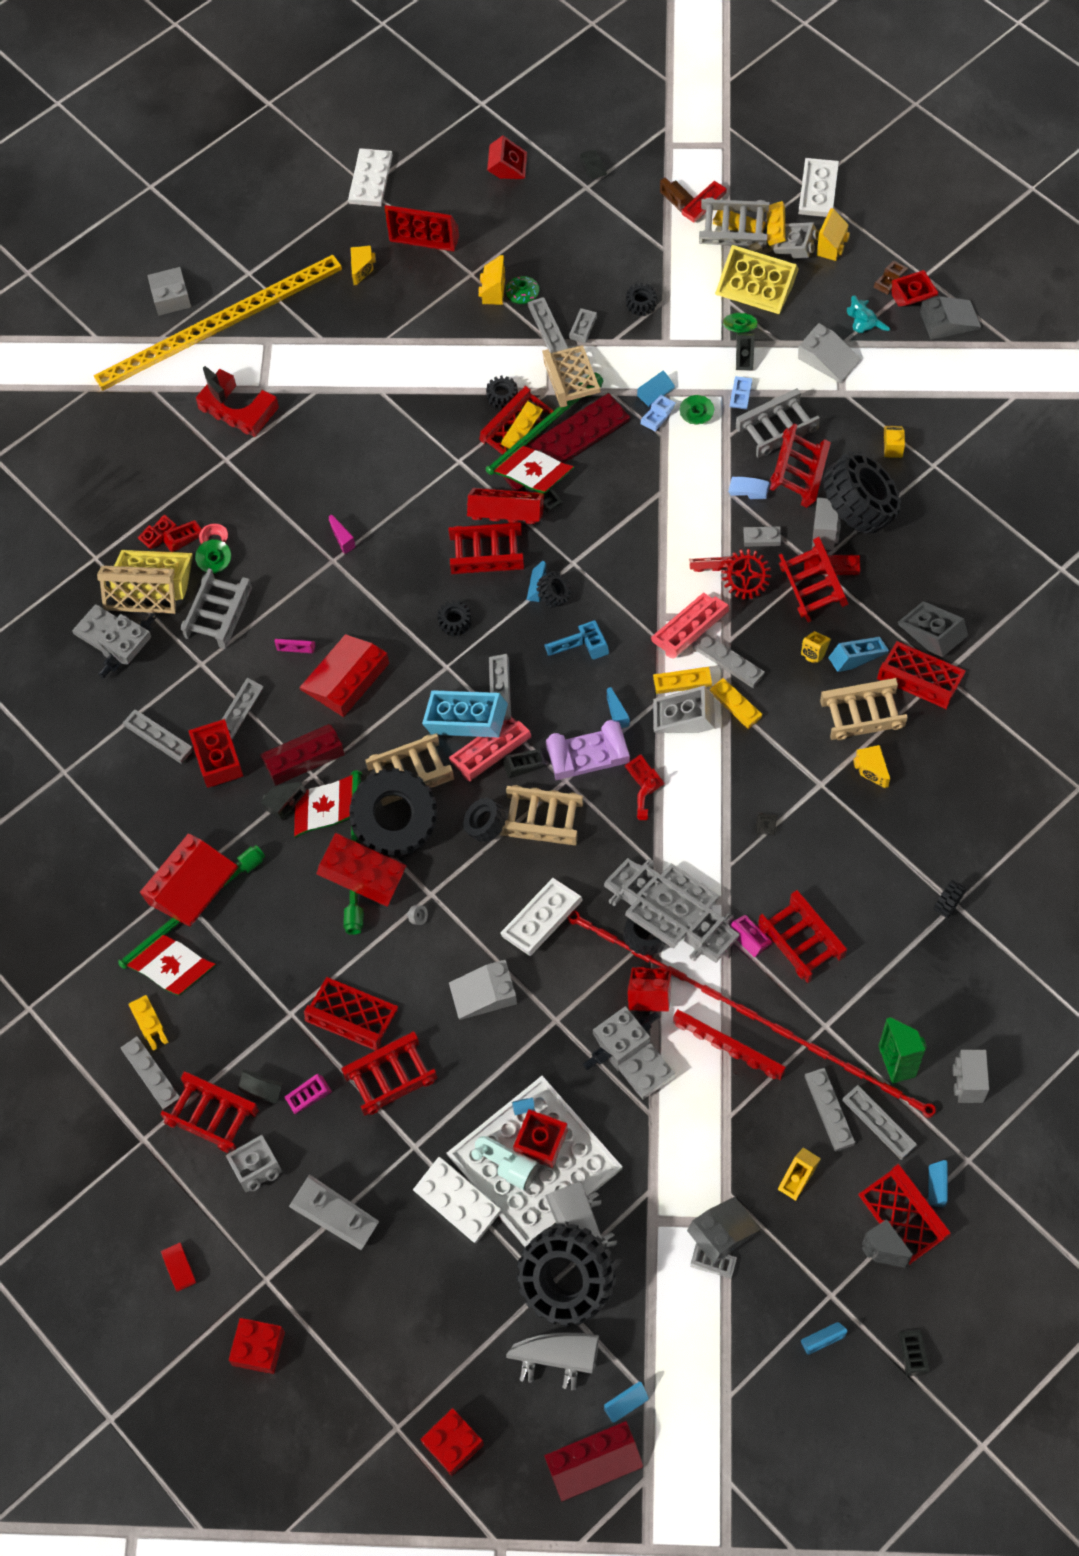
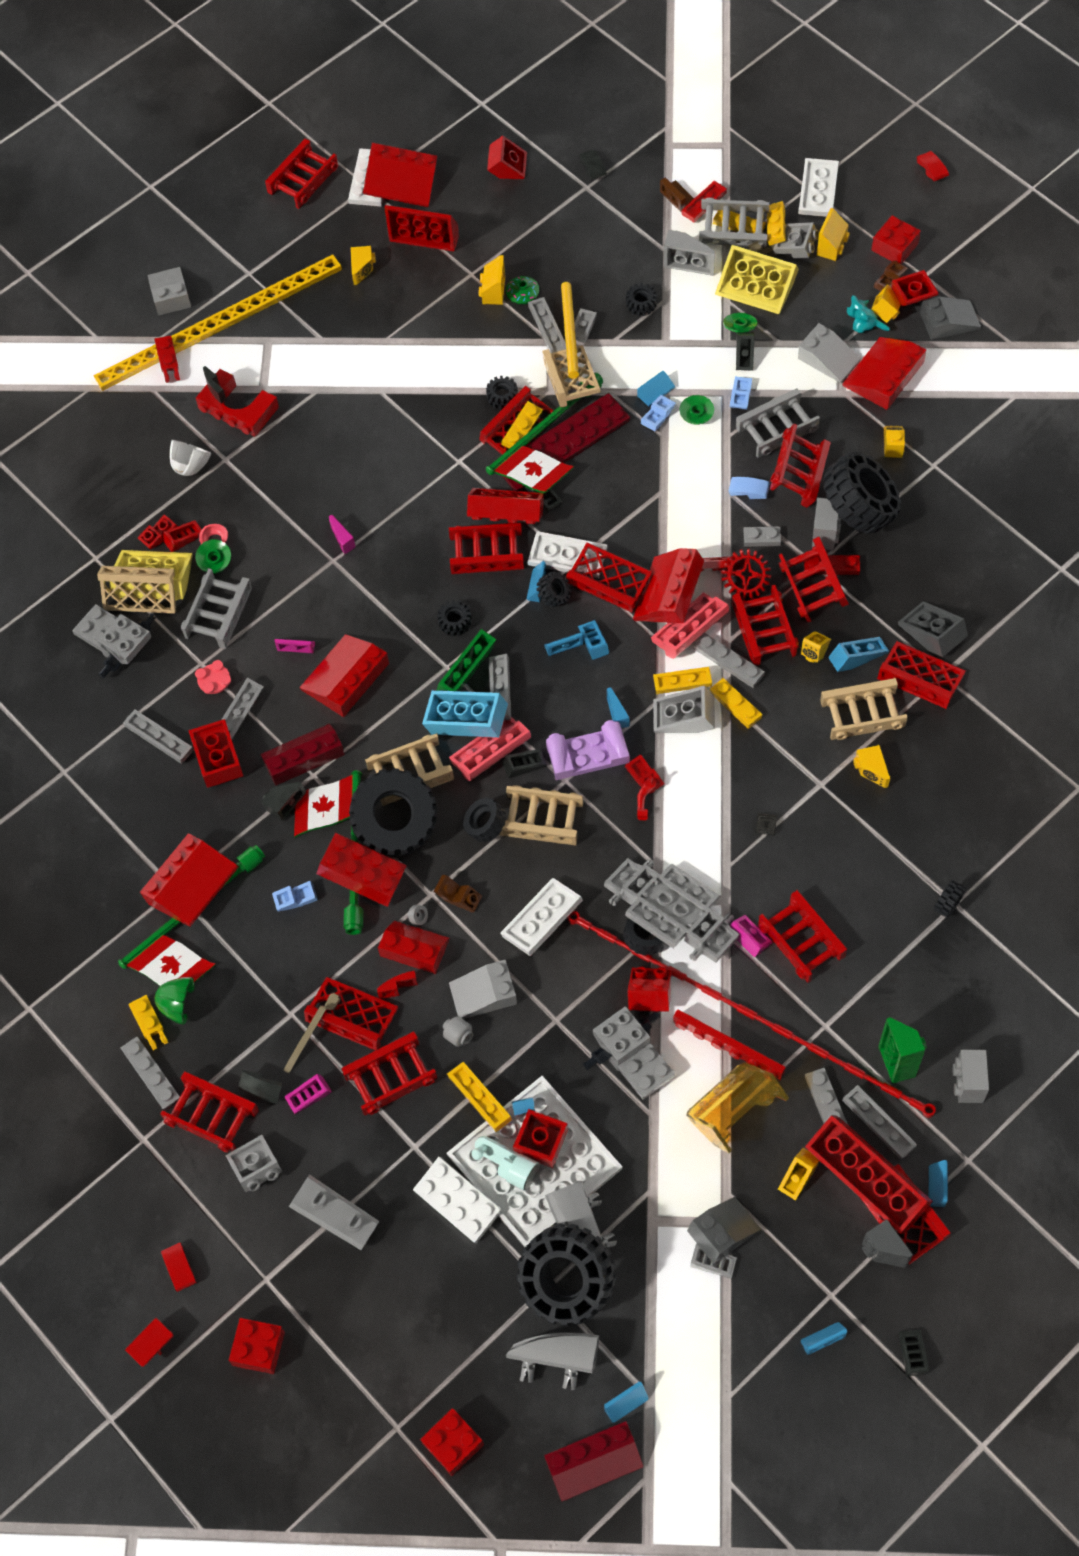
(149, 1342): none -> red panel
(167, 357): none -> red hinge
(170, 998): none -> green hair
(187, 458): none -> white hair
(213, 678): none -> coral piece
(291, 164): none -> red fence
(294, 897): none -> light blue slope
(330, 1004): none -> dark tan piece
(390, 987): none -> red slope
(399, 174): none -> red slope
(413, 946): none -> red slope
(457, 895): none -> reddish brown slope
(457, 1031): none -> light grey head
(467, 662): none -> green brick
(479, 1097): none -> yellow plate
(562, 552): none -> white plate
(569, 326): none -> yellow piece
(599, 588): none -> red fence
(670, 586): none -> red slope
(688, 254): none -> light grey slope
(731, 1100): none -> clear yellow windscreen
(751, 637): none -> red fence
(868, 1174): none -> red brick
(886, 304): none -> yellow slope
(886, 370): none -> red slope
(896, 240): none -> red brick
(934, 167): none -> red slope

